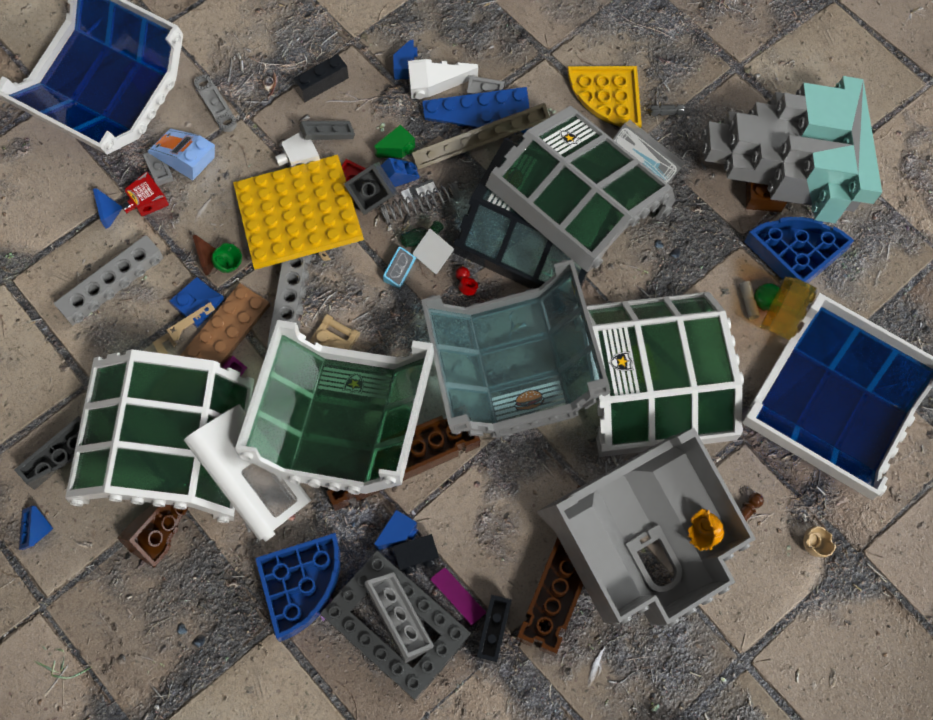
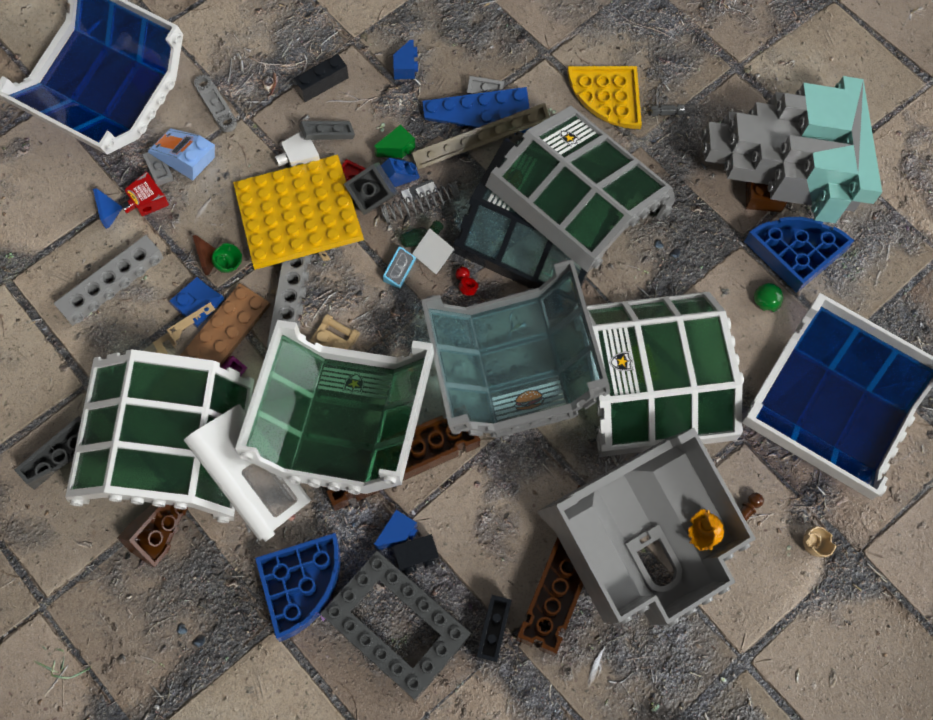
(33, 527): blue slope -> none
(398, 616): light grey slope -> none
(433, 78): white wedge -> none
(458, 596): magenta slope -> none
(648, 151): slope -> none
(748, 297): light grey piece -> none
(788, 308): clear yellow brick -> none

